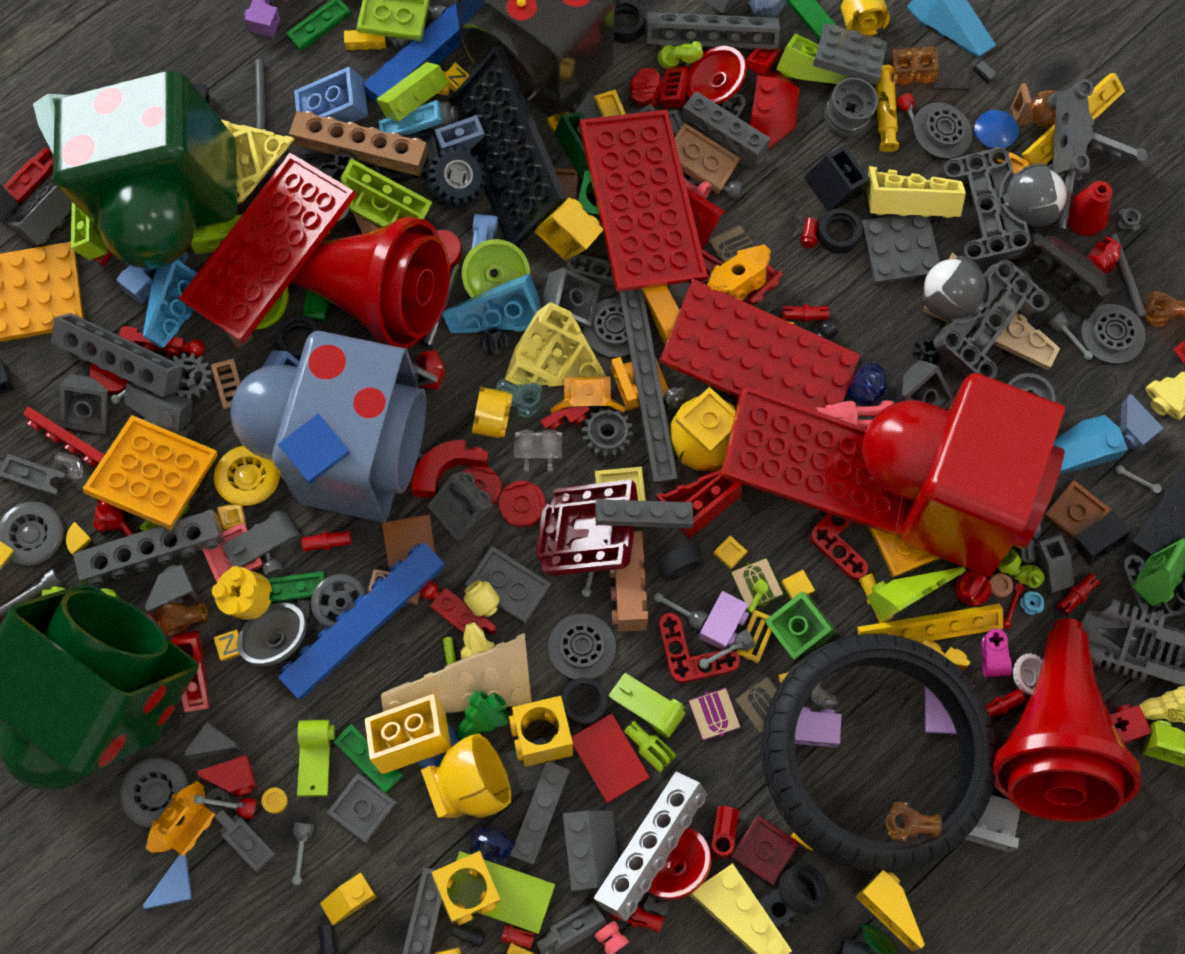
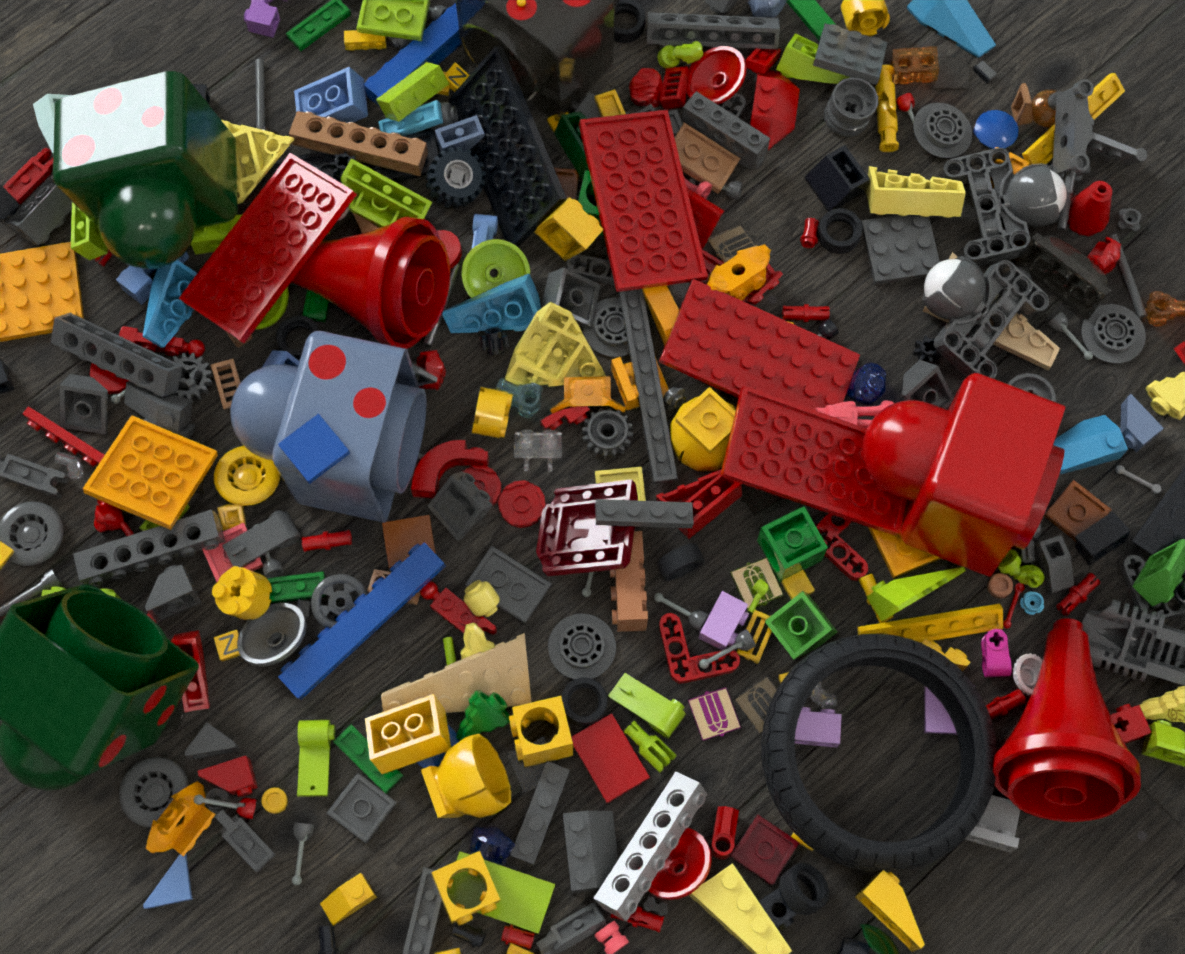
(76, 539): yellow tile -> none
(176, 618): clear orange connector -> none
(730, 552): yellow tile -> none
(792, 543): none -> green brick
(913, 822): clear orange connector -> none
(973, 588): red piece -> none

